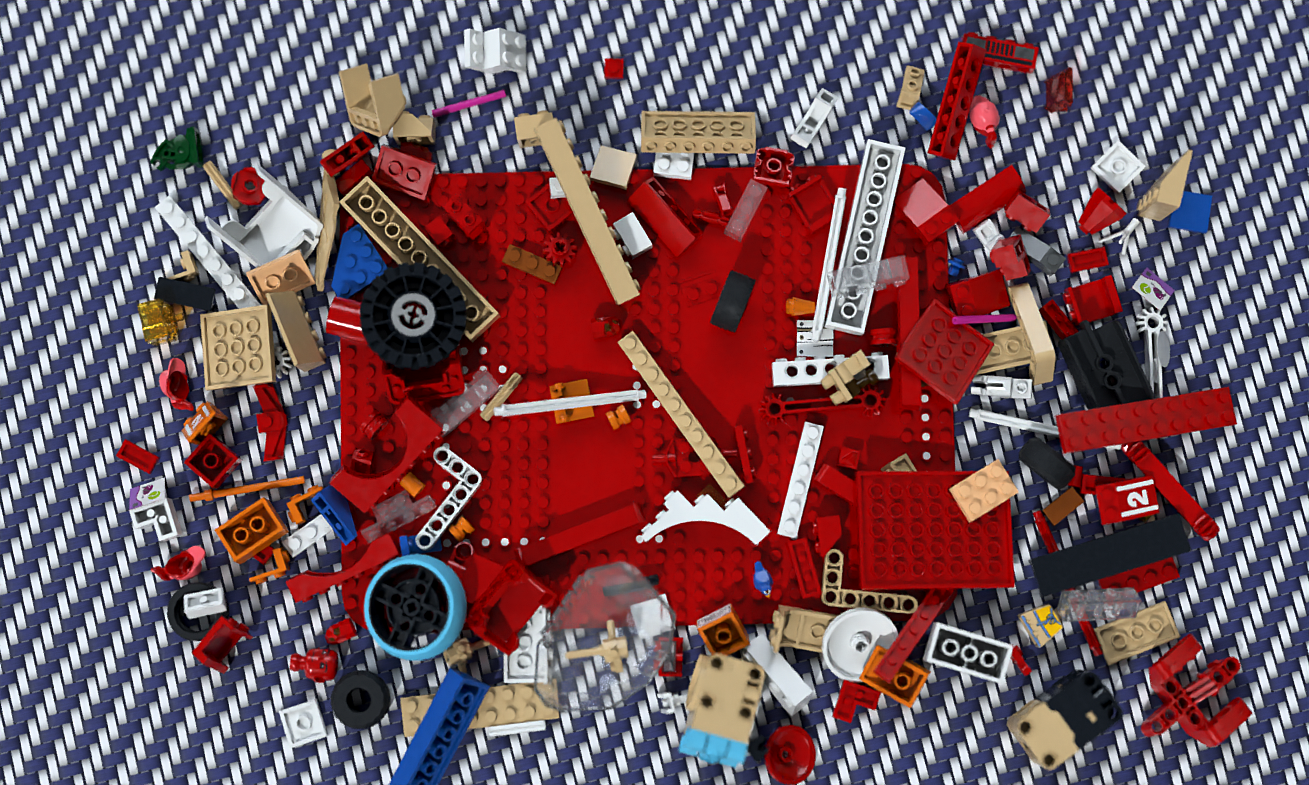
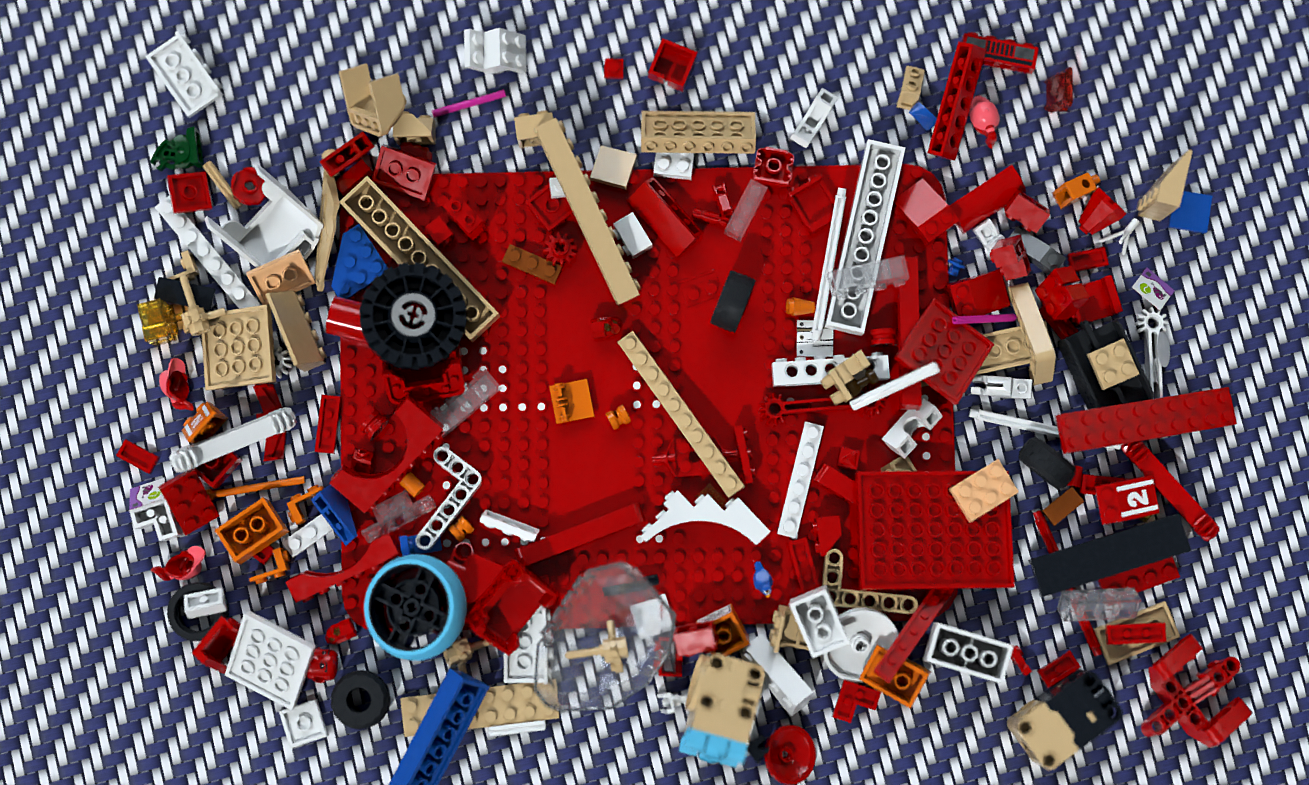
(185, 74): none -> white bracket
(188, 501): none -> red plate
(189, 192): none -> red plate
(196, 319): none -> tan piece
(232, 439): none -> white arm
(270, 660): none -> white plate
(328, 424): none -> red plate
(501, 396): tan axle -> none
(509, 526): none -> white plate
(571, 402): white piece -> none
(672, 64): none -> red piece
(696, 638): none -> brick
(819, 621): none -> white slope
(894, 386): none -> white axle
(899, 436): none -> white arch
(1041, 623): torso -> none
(1058, 299): none -> red piece
(1058, 669): none -> red plate
(1076, 189): none -> orange torso
(1113, 364): none -> tan plate
(1118, 167): white plate -> none
(1135, 633): none -> red plate

